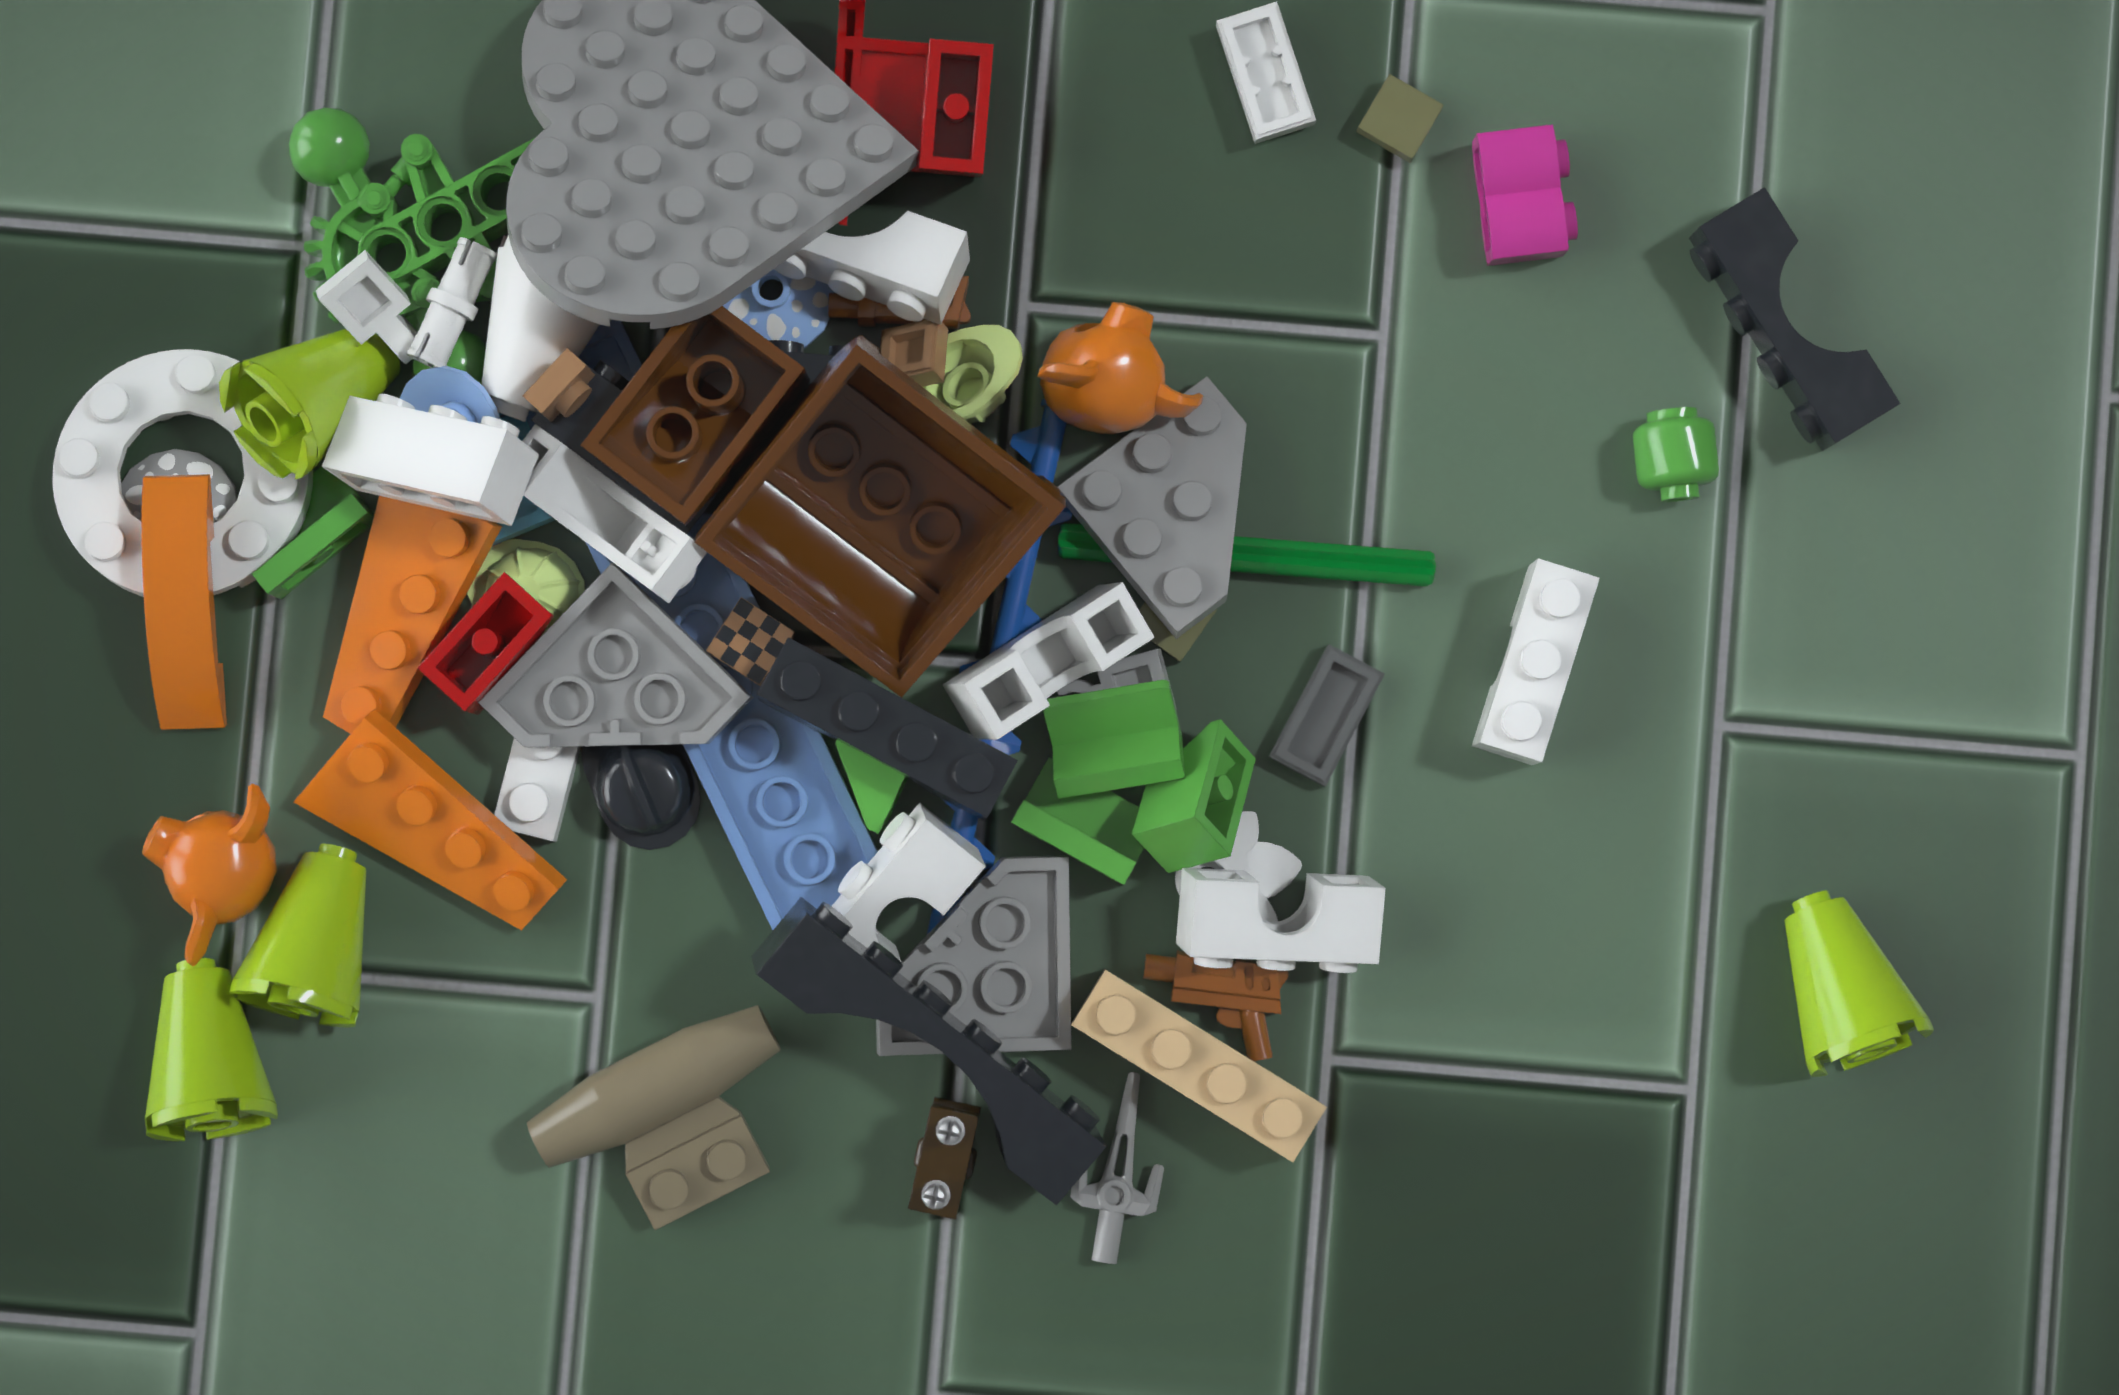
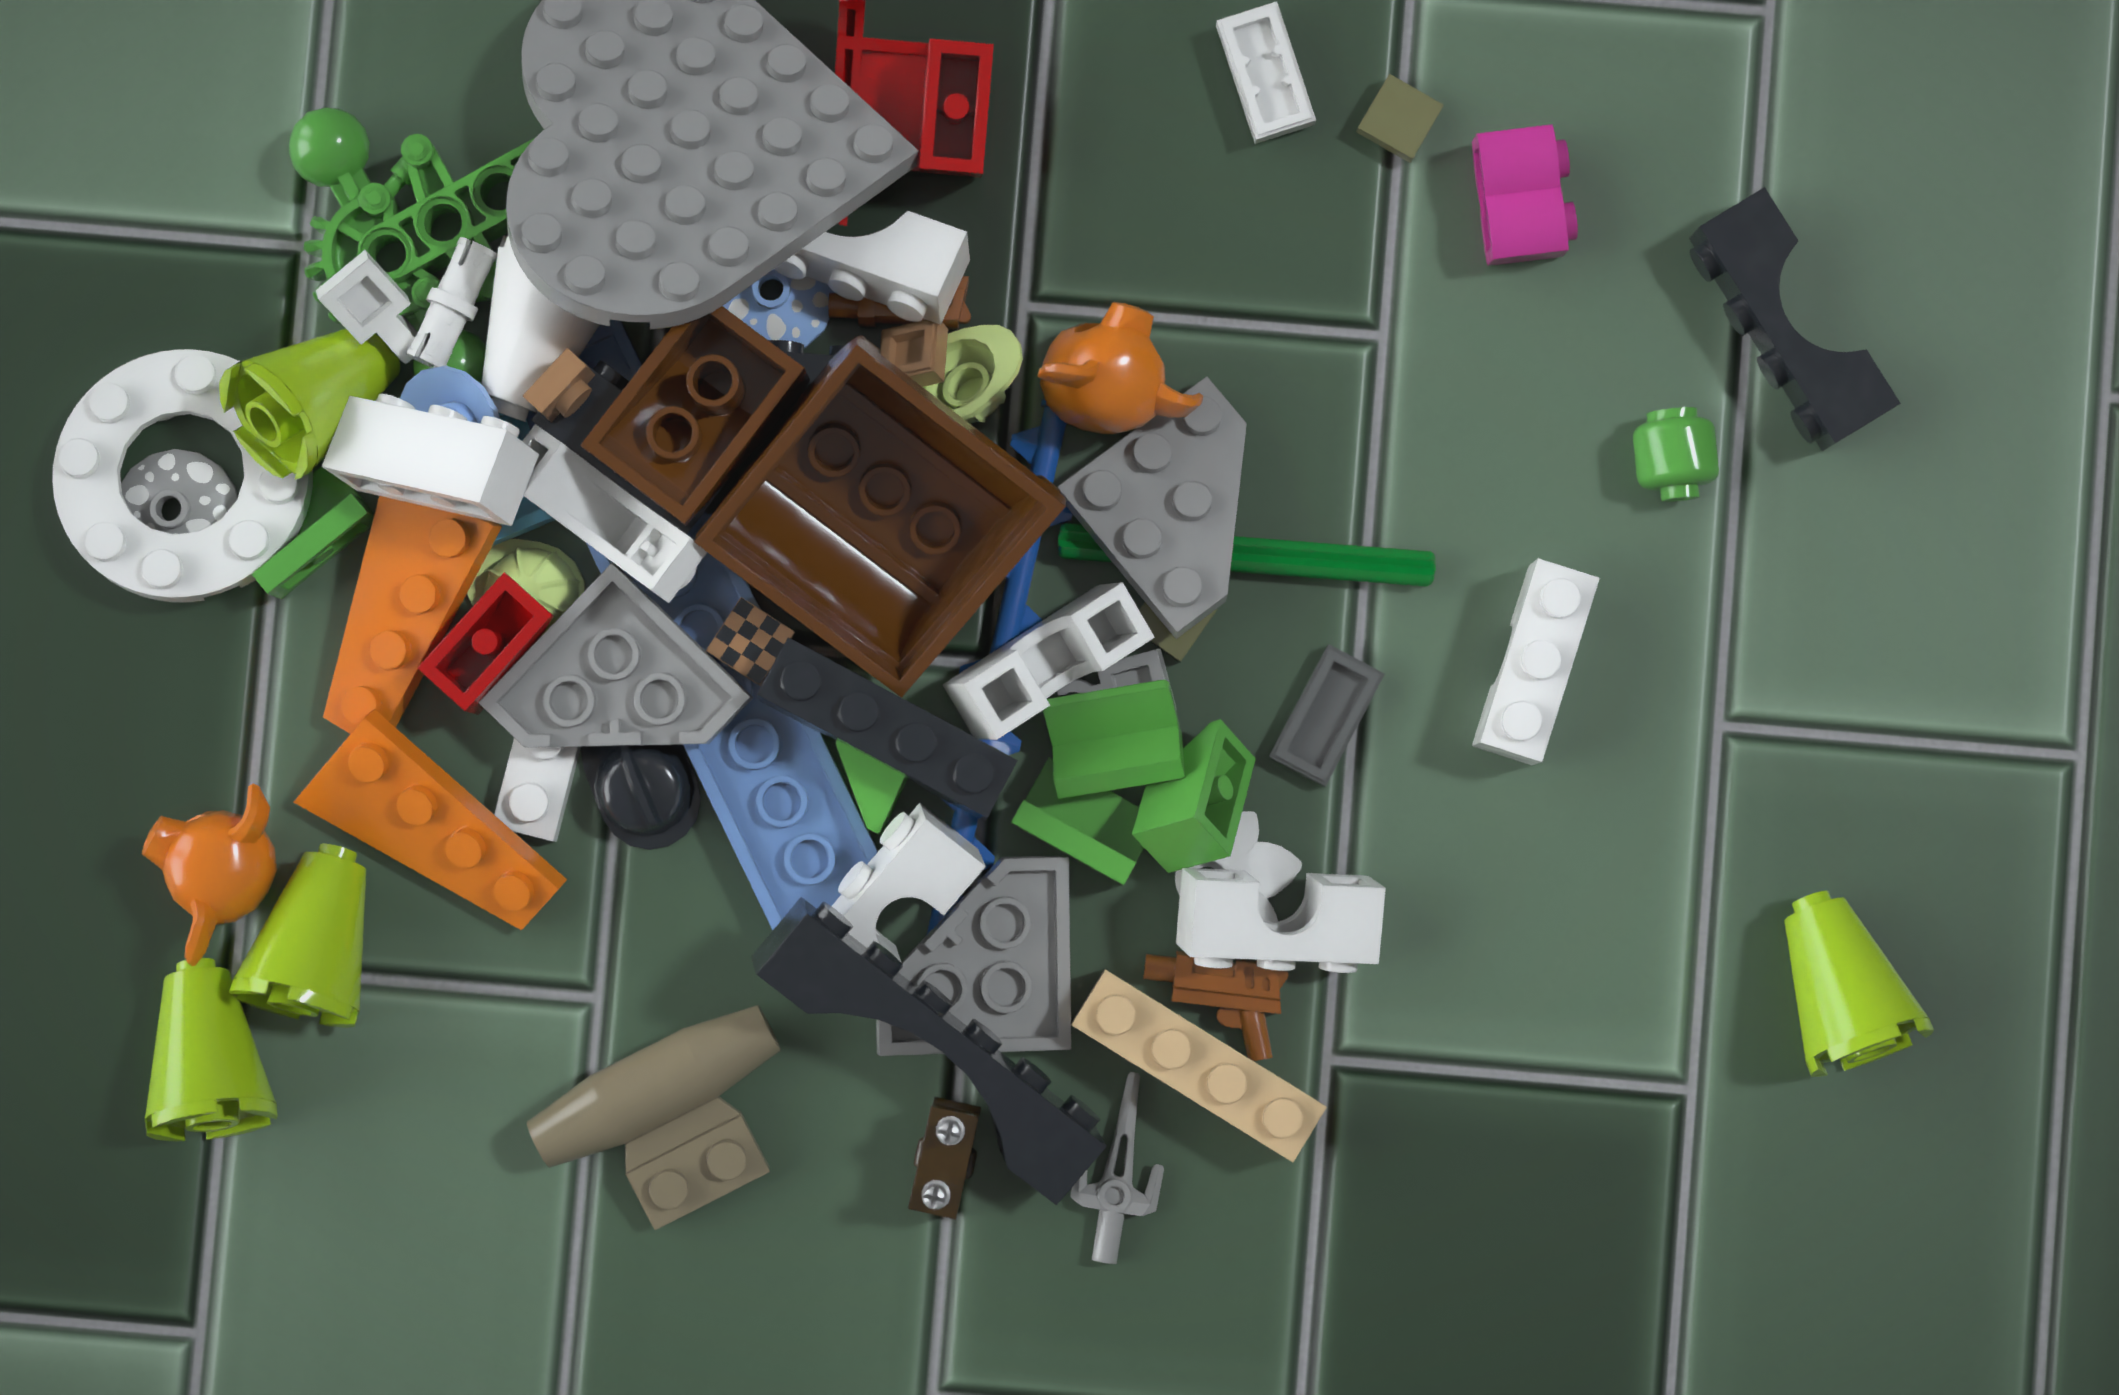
(181, 602): orange slope -> none

